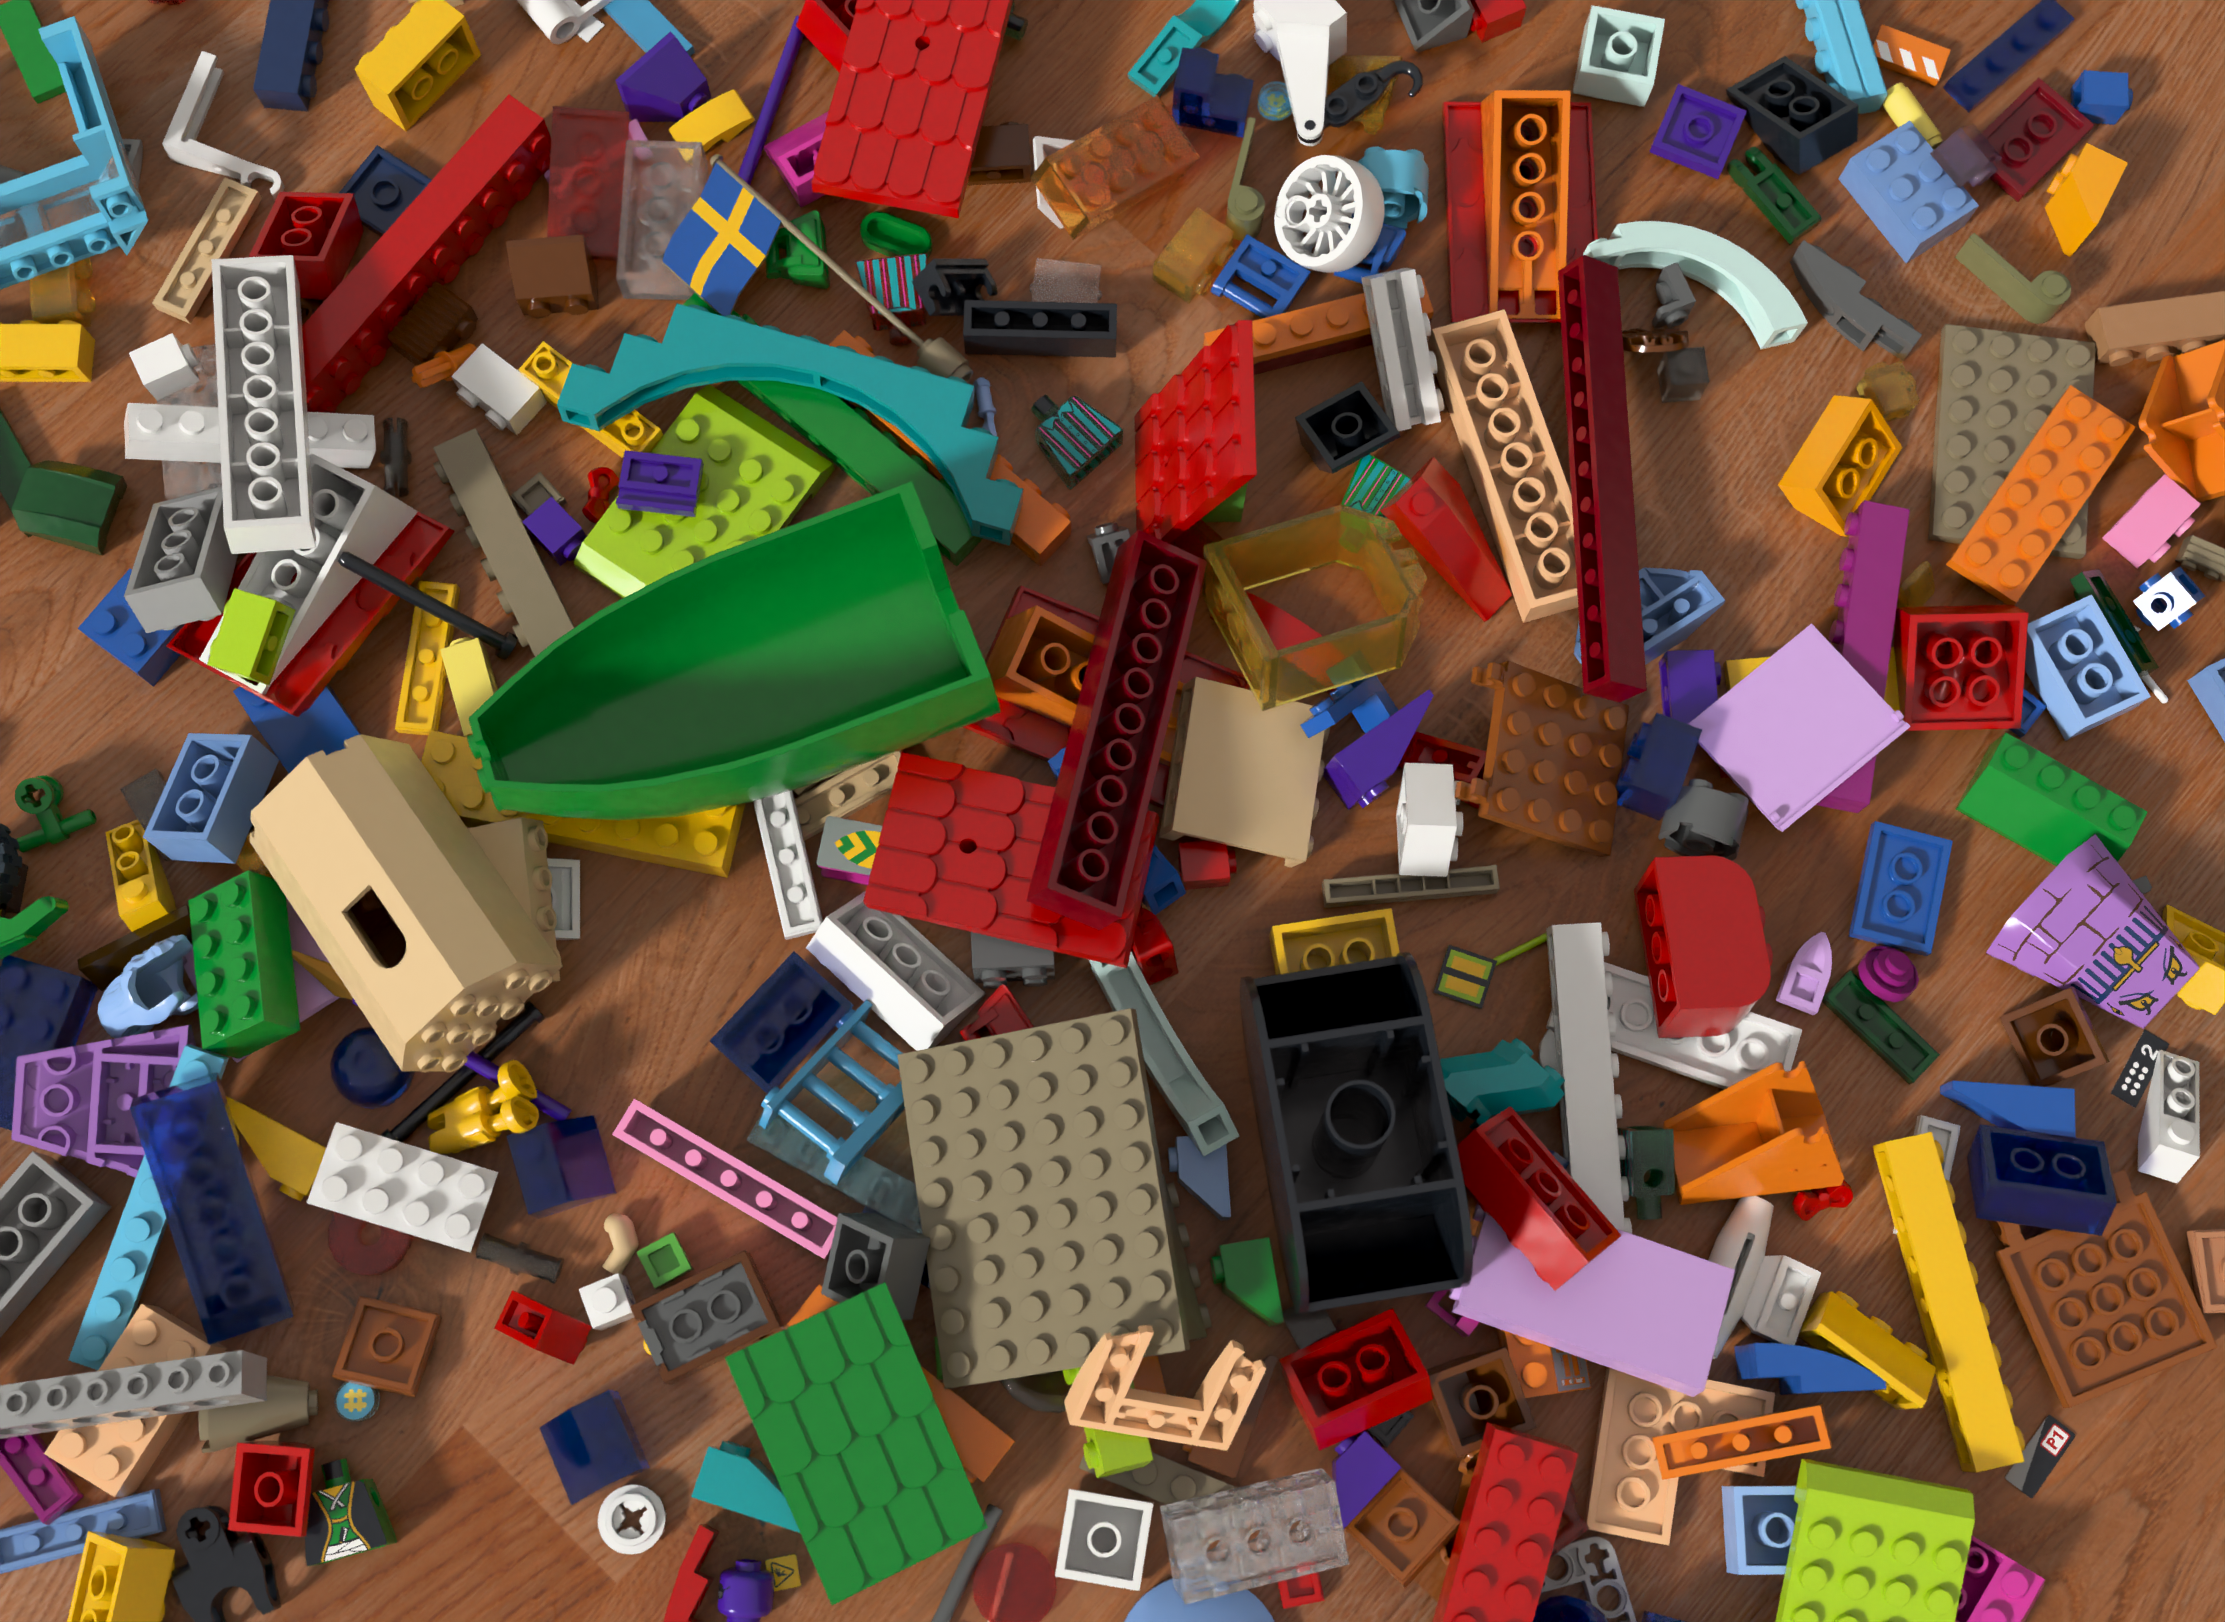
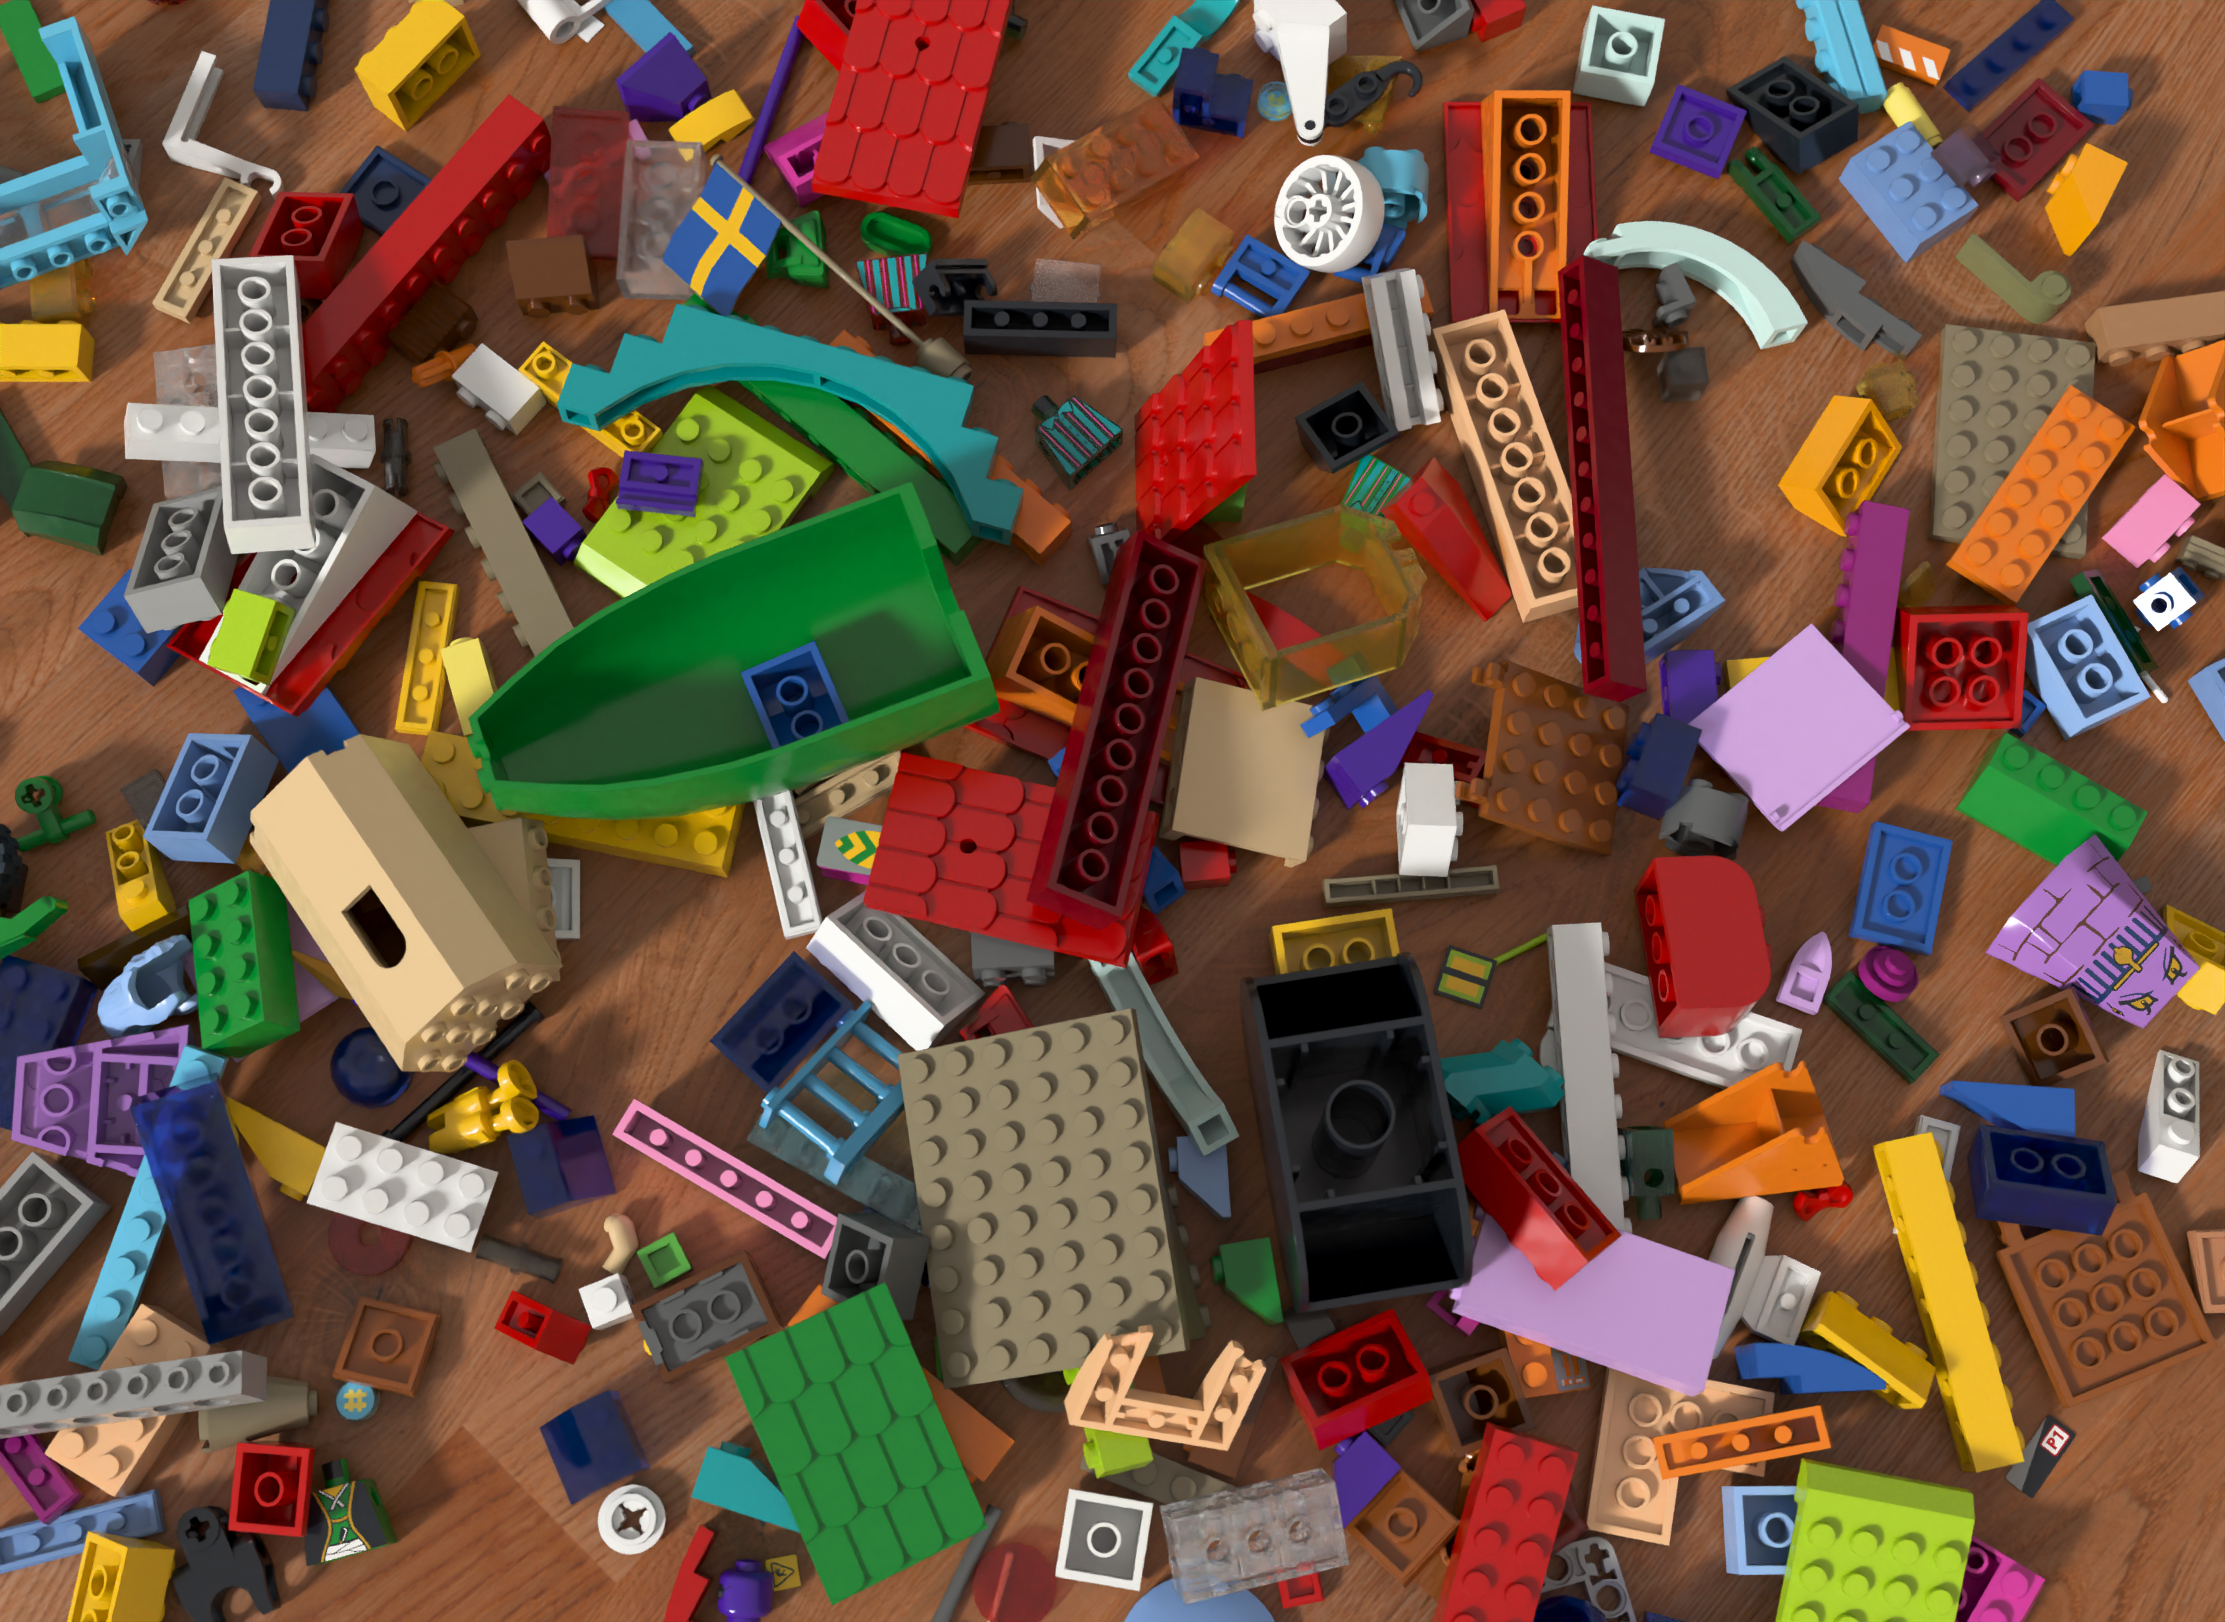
(165, 366): white brick -> none
(502, 643): black bar -> none
(794, 695): none -> blue slope
(985, 404): light blue piece -> none
(1245, 203): olive door -> none
(2139, 1069): black sticker -> none

